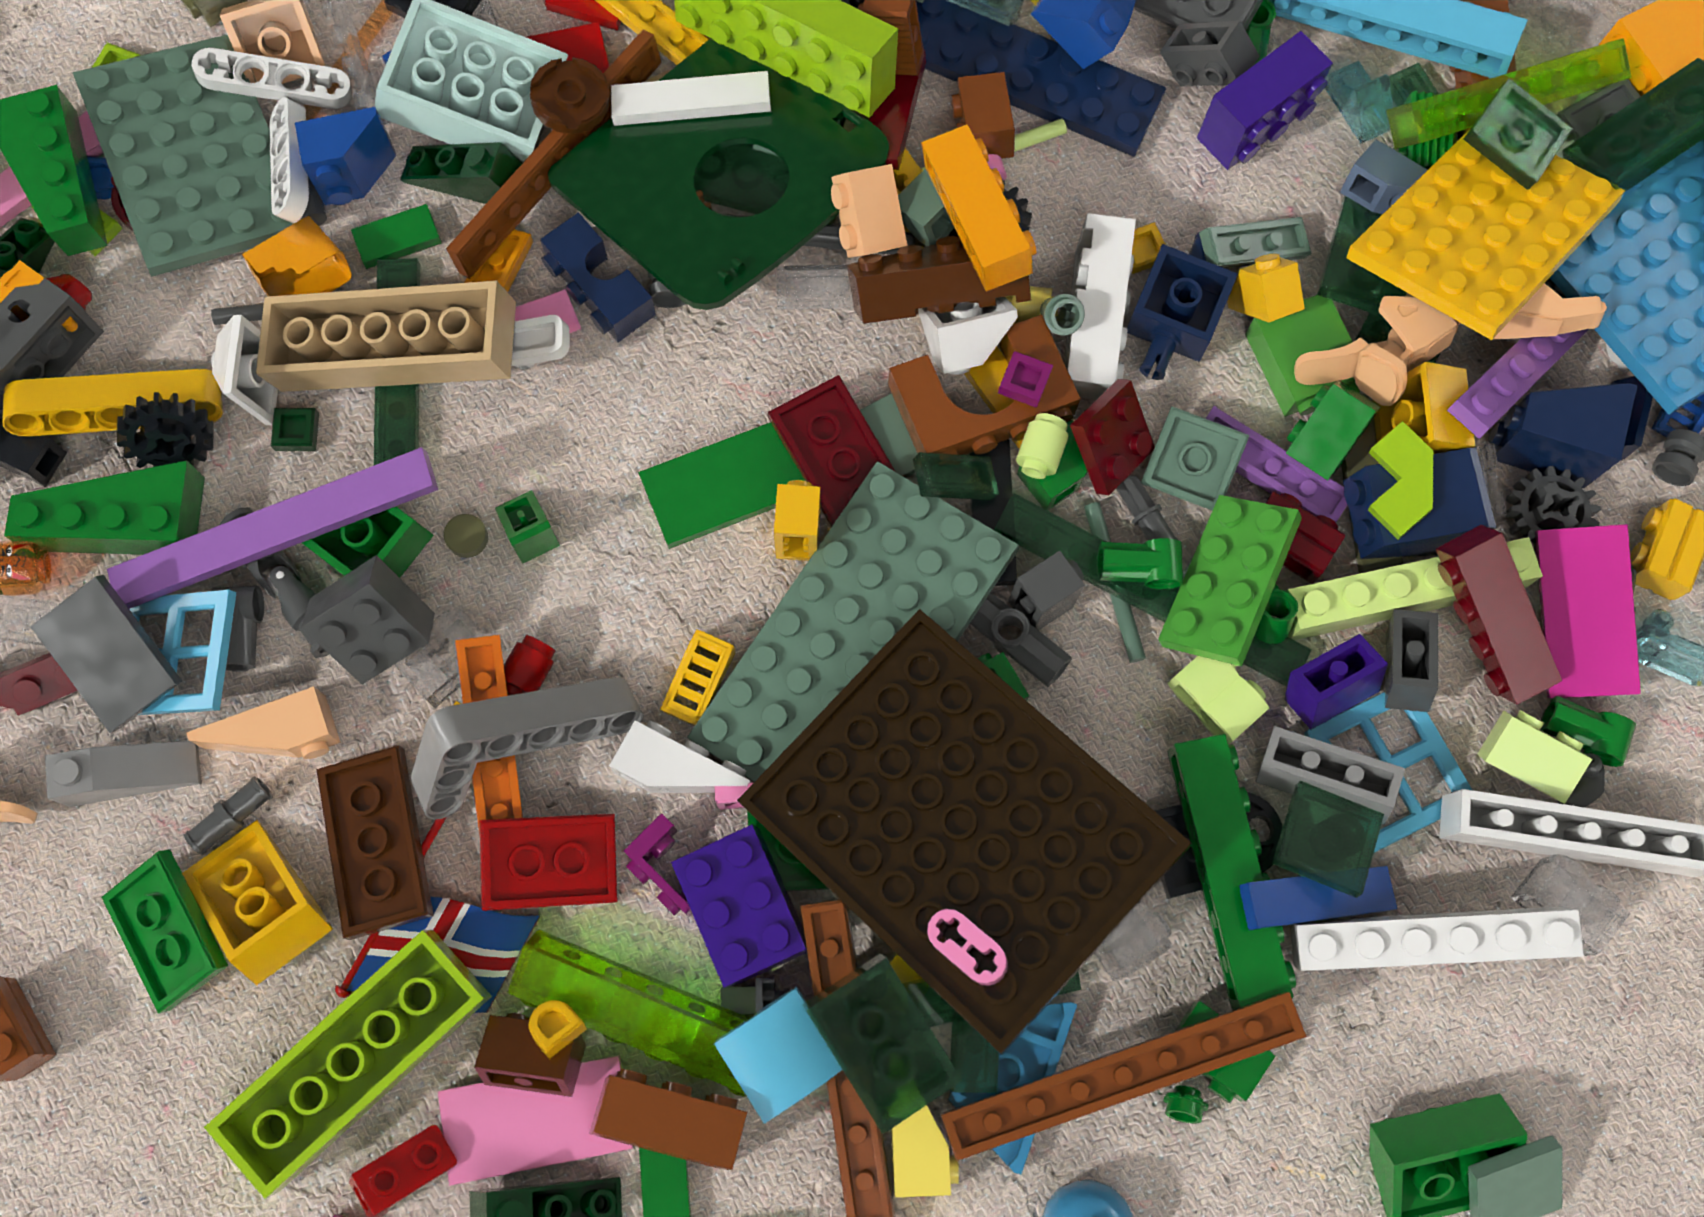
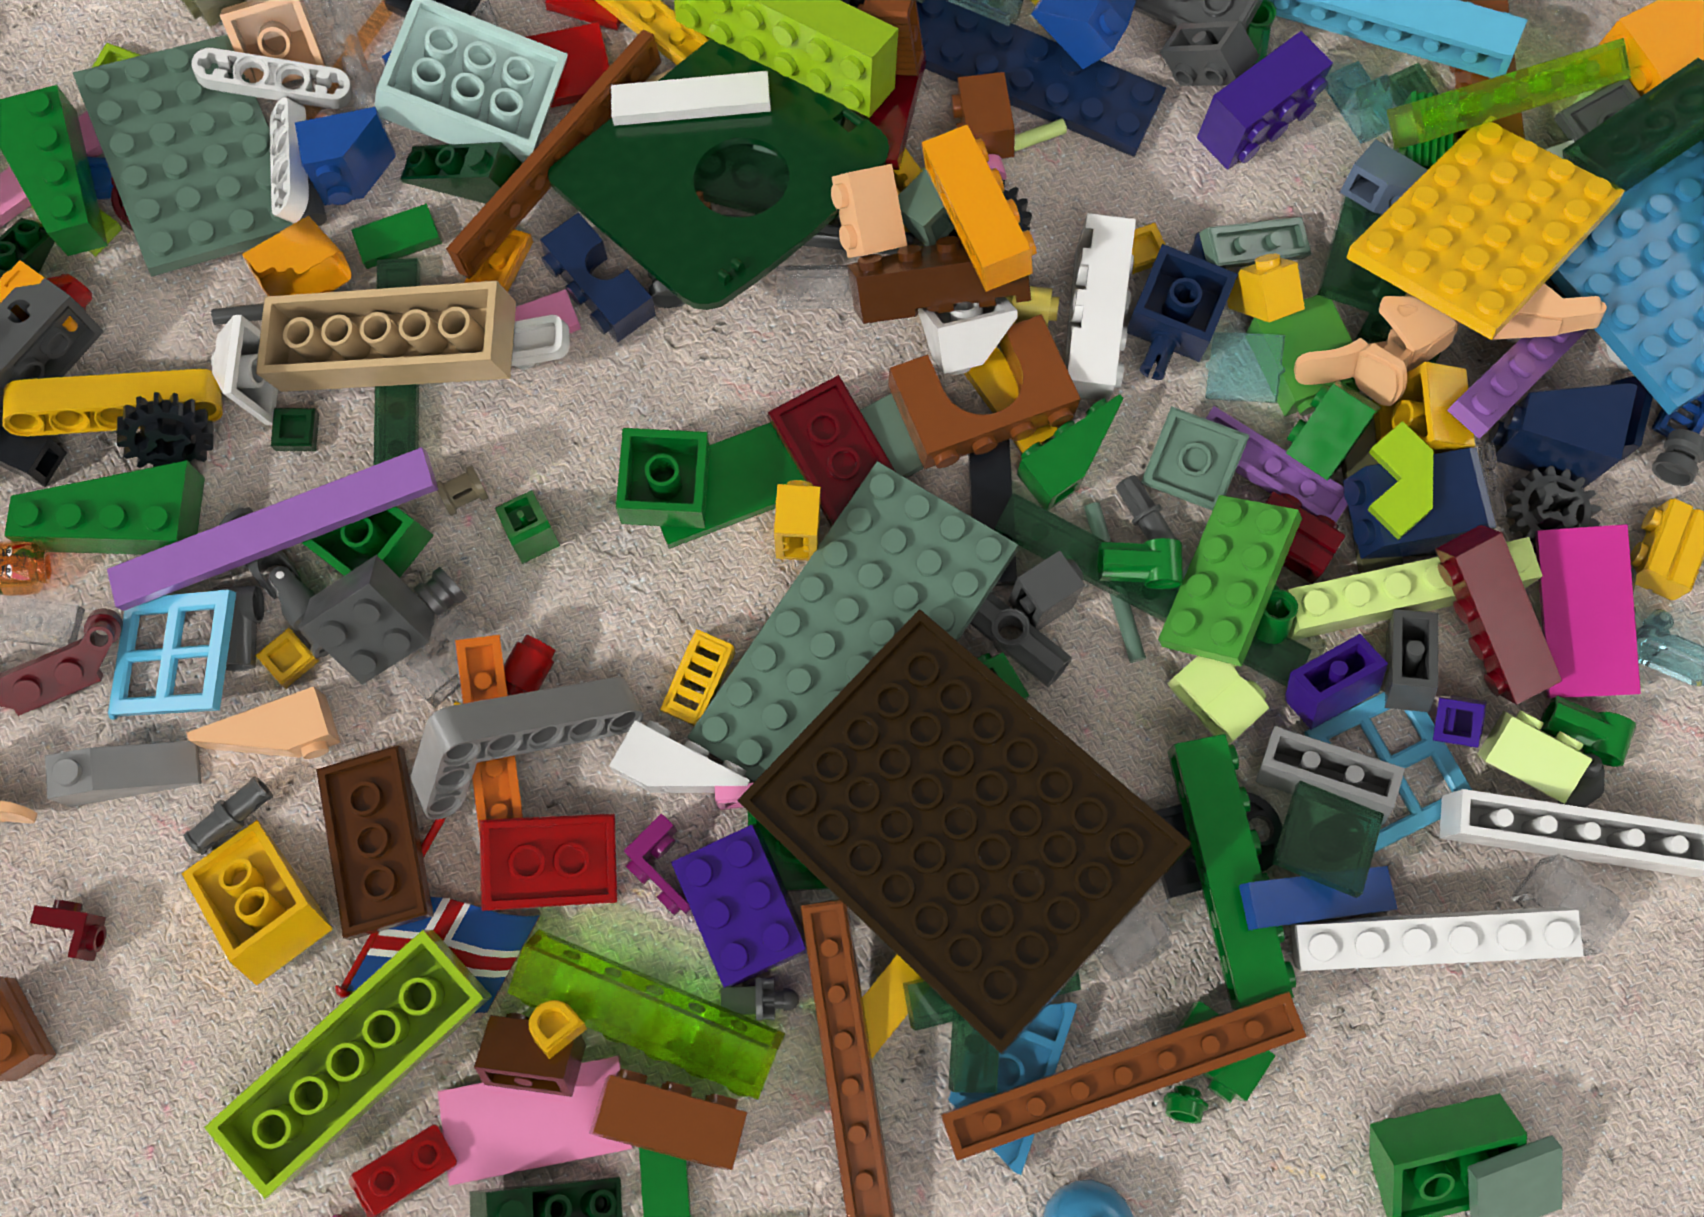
(88, 928): none -> dark red bracket
(106, 653): dark grey tile -> none
(164, 931): green tile -> none
(287, 658): none -> yellow tile
(440, 592): none -> flat silver wheel
(461, 490): none -> dark tan bush
(465, 535): olive tile -> none
(569, 95): reddish brown tile -> none
(663, 478): none -> green brick
(778, 1055): medium azure slope -> none
(882, 1043): clear green brick -> none
(921, 1158): light yellow slope -> none
(955, 476): clear green tile -> none
(975, 938): bright pink beam -> none
(1025, 379): magenta plate -> none
(1043, 446): yellowish green brick -> none
(1070, 315): sand green cone -> none
(1113, 436): dark red plate -> none
(1245, 367): none -> clear light blue piece
(1460, 720): none -> dark purple brick
(1518, 134): clear green plate -> none

